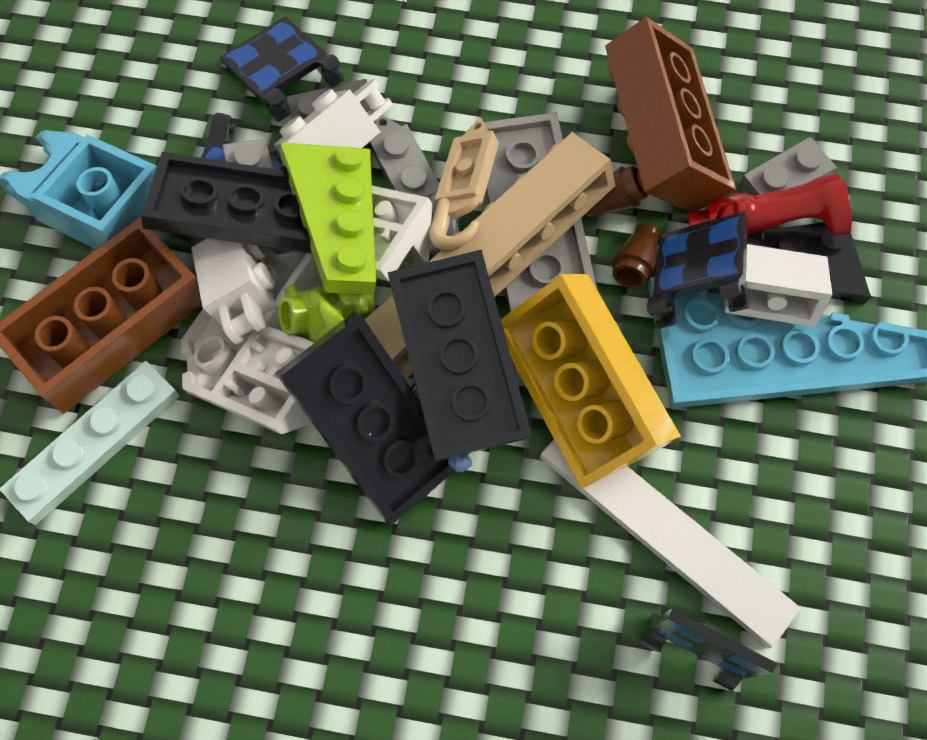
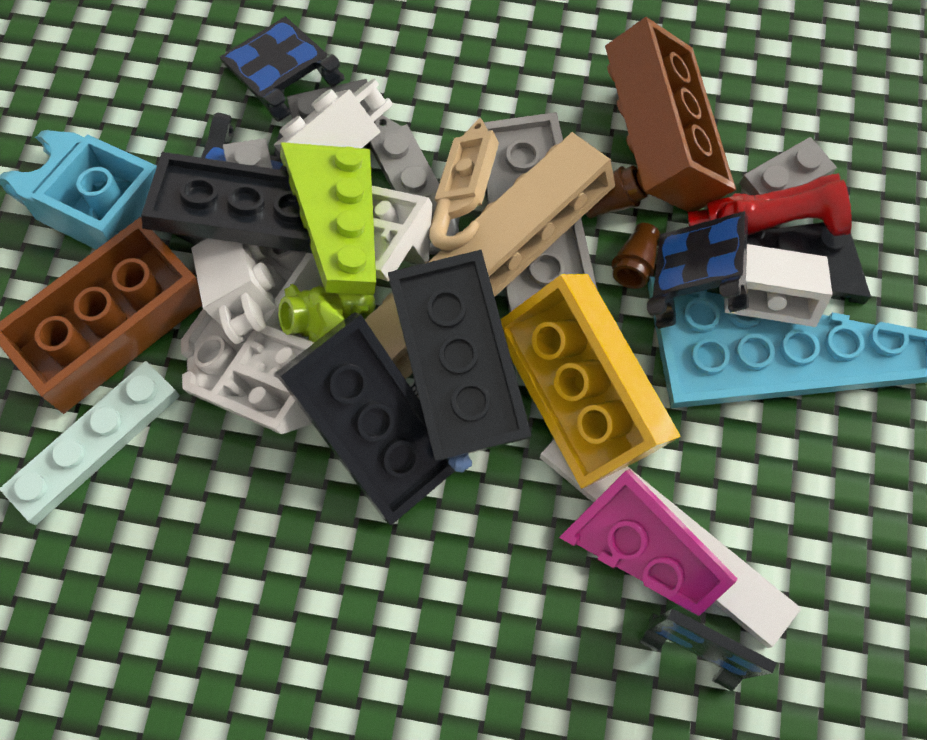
(645, 539): none -> dark pink wing

